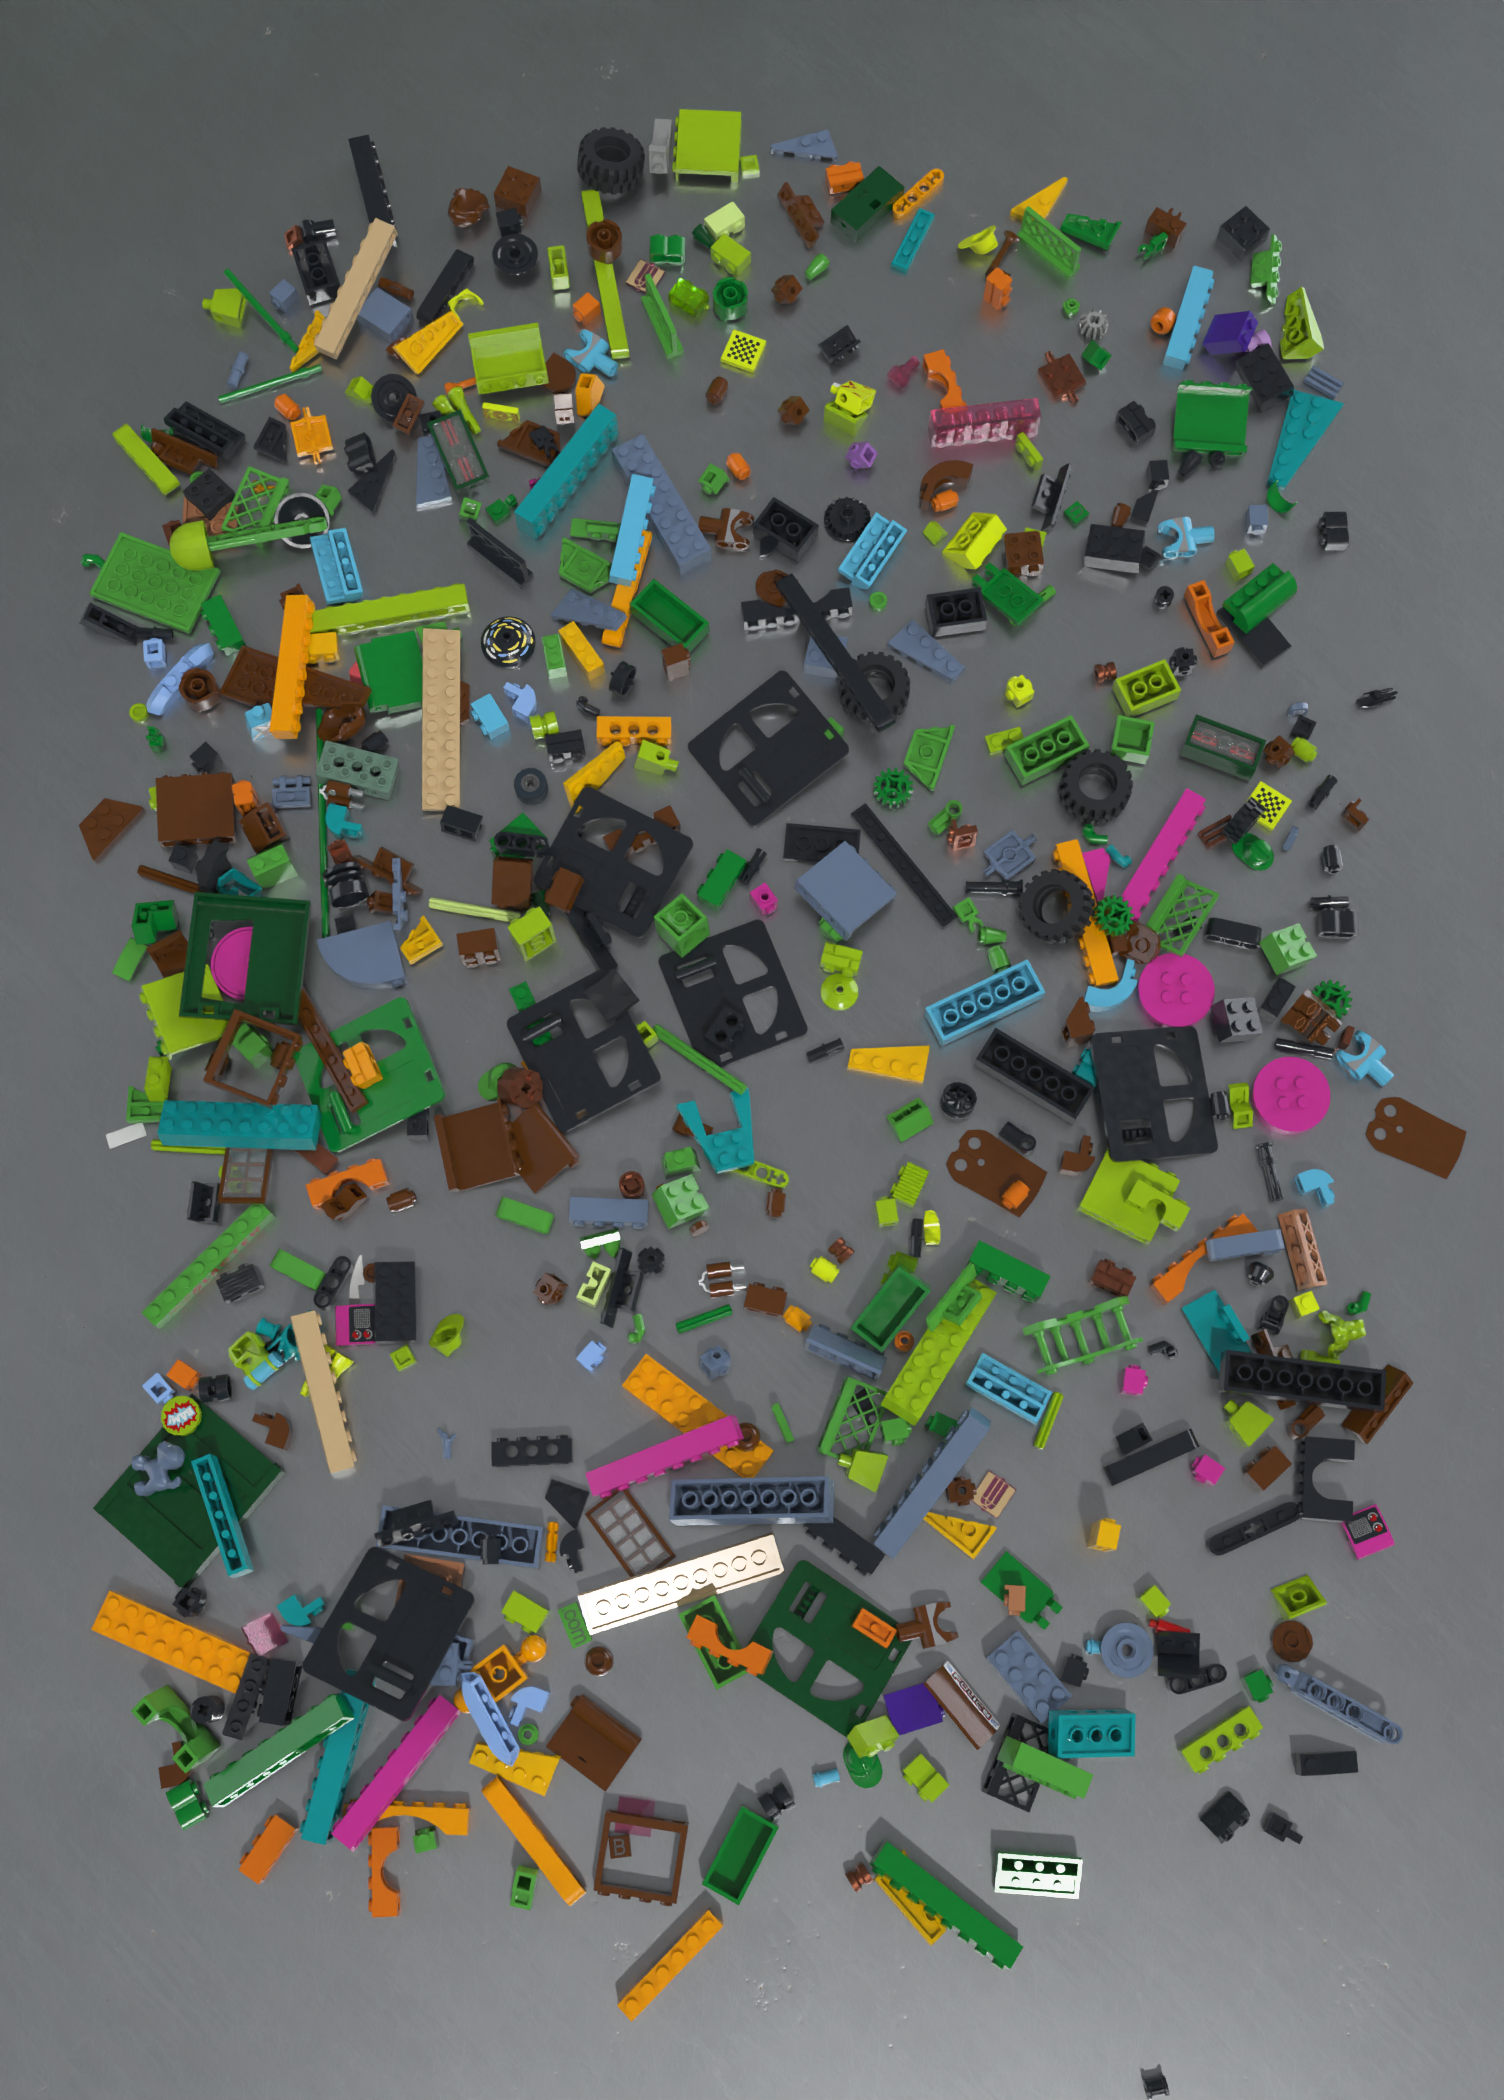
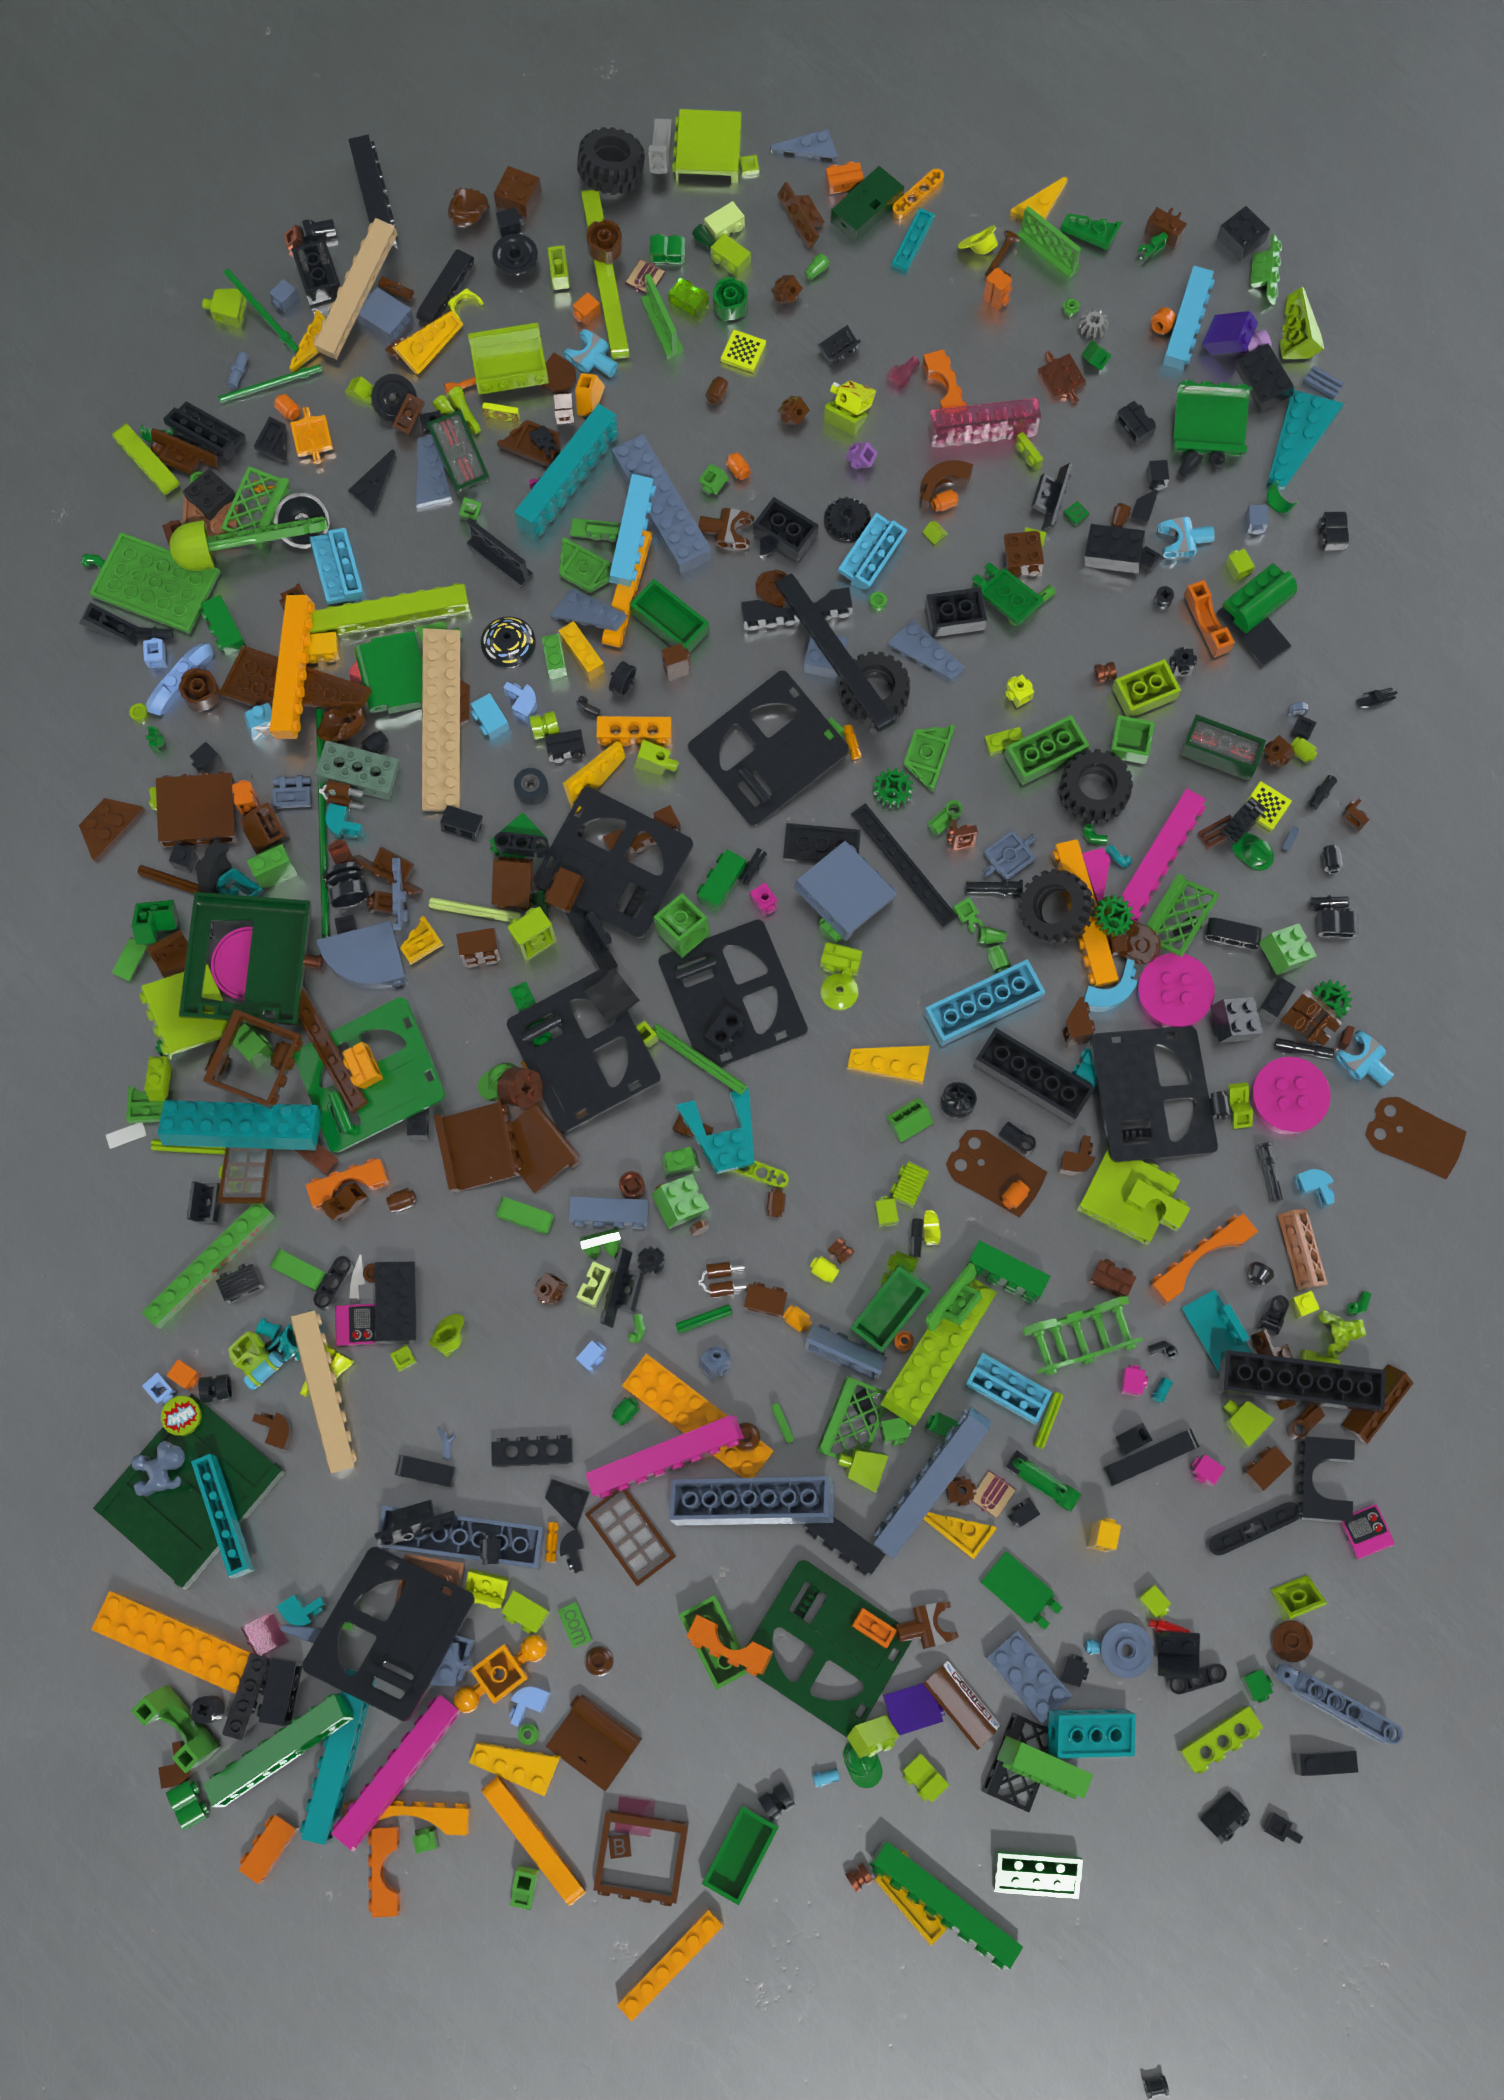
(182, 1602): black brick -> none
(314, 961): none -> copper bush
(329, 497): bright green brick -> none
(360, 454): black brick -> none
(424, 1470): none -> black beam
(487, 1588): none -> neon yellow bracket
(488, 1718): light blue brick -> none
(500, 510): green plate -> none
(625, 1410): none -> green brick
(680, 1583): plate -> none
(825, 1050): black axle -> none
(852, 742): none -> light orange axle
(975, 540): neon yellow slope -> none
(1014, 1599): nougat brick -> none
(1023, 1513): none -> black brick
(1056, 1490): none -> green piece
(1162, 1390): none -> teal pin
(1247, 1244): sand blue beam -> none

